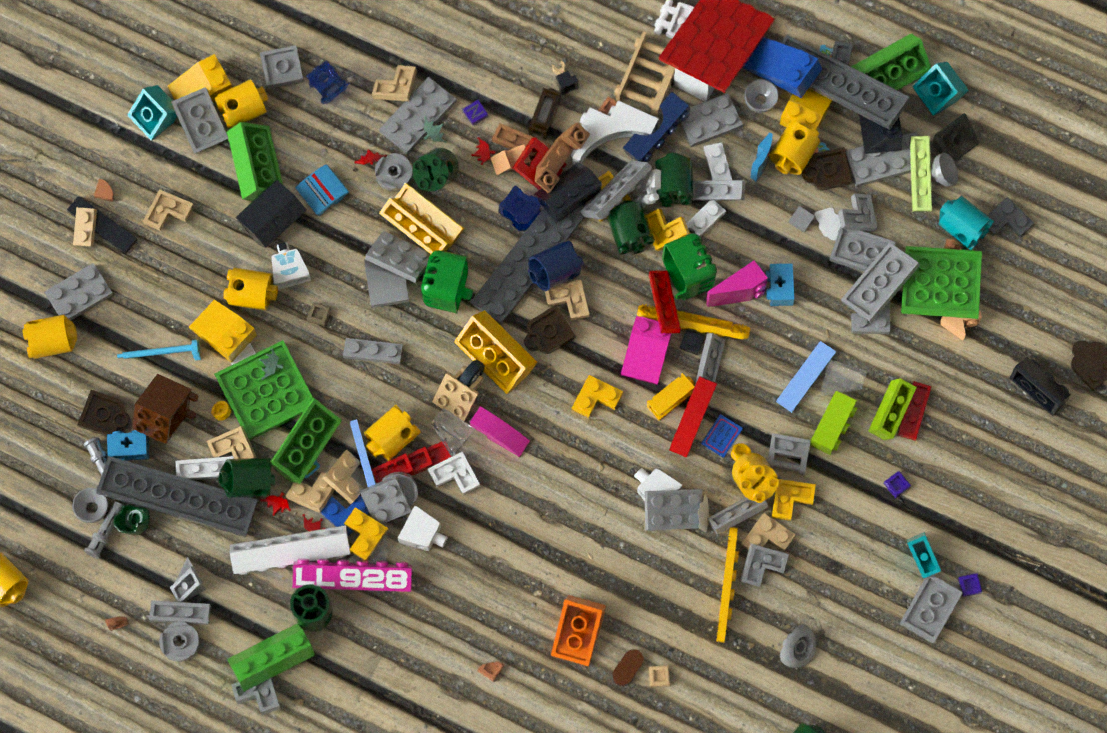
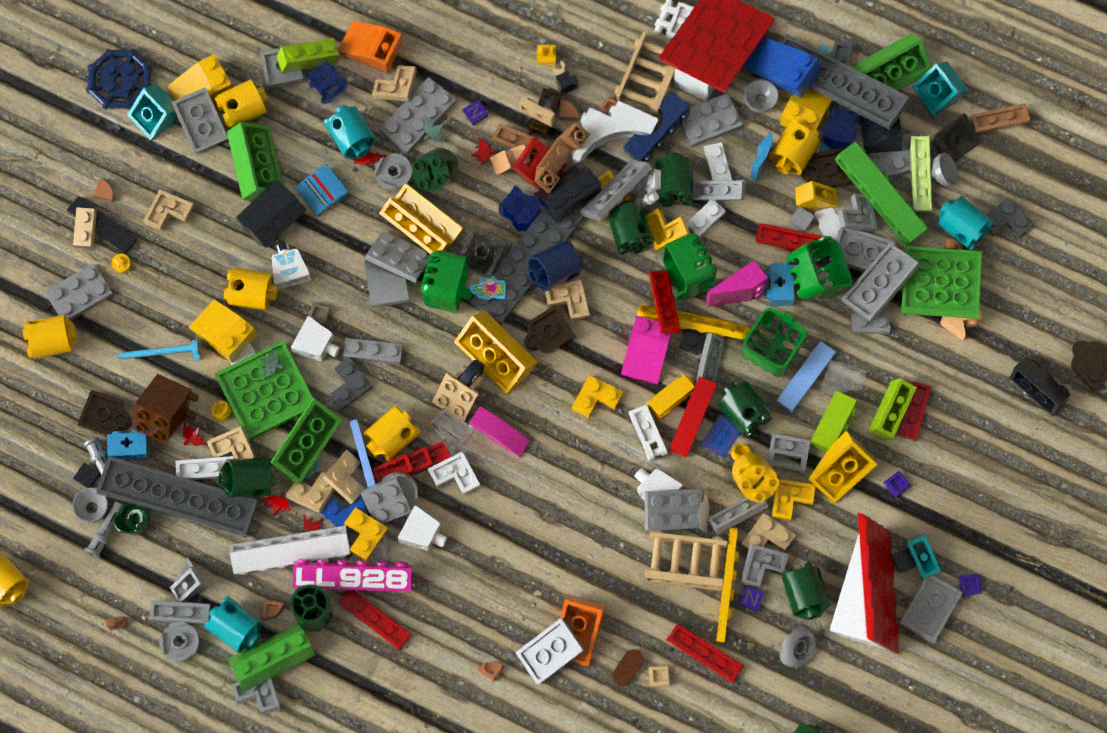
(86, 476): none -> black tile
(113, 71): none -> dark blue plate
(121, 263): none -> yellow tile
(192, 435): none -> red piece
(234, 625): none -> teal cylinder
(271, 609): none -> nougat tile
(307, 55): none -> lime brick
(314, 341): none -> white torso
(350, 132): none -> teal cylinder
(354, 384): none -> dark grey plate
(371, 45): none -> orange slope
(374, 619): none -> red tile
(485, 251): none -> clear smoke slope
(489, 288): none -> sticker
(531, 108): none -> tan plate
(546, 54): none -> yellow tile
(550, 651): none -> plate
(567, 111): none -> nougat tile
(647, 432): none -> white plate
(673, 576): none -> tan fence
(705, 653): none -> red tile
(739, 403): none -> dark green cylinder
(751, 598): none -> dark purple tile
(775, 344): none -> green piece
(783, 237): none -> red tile
(806, 591): none -> dark green cylinder
(807, 274): none -> green piece
(816, 196): none -> yellow slope
(840, 129): none -> clear blue piece
(842, 467): none -> yellow slope
(868, 597): none -> red piece
(881, 193): none -> bright green brick
(904, 560): none -> black tile
(1000, 118): none -> medium nougat plate

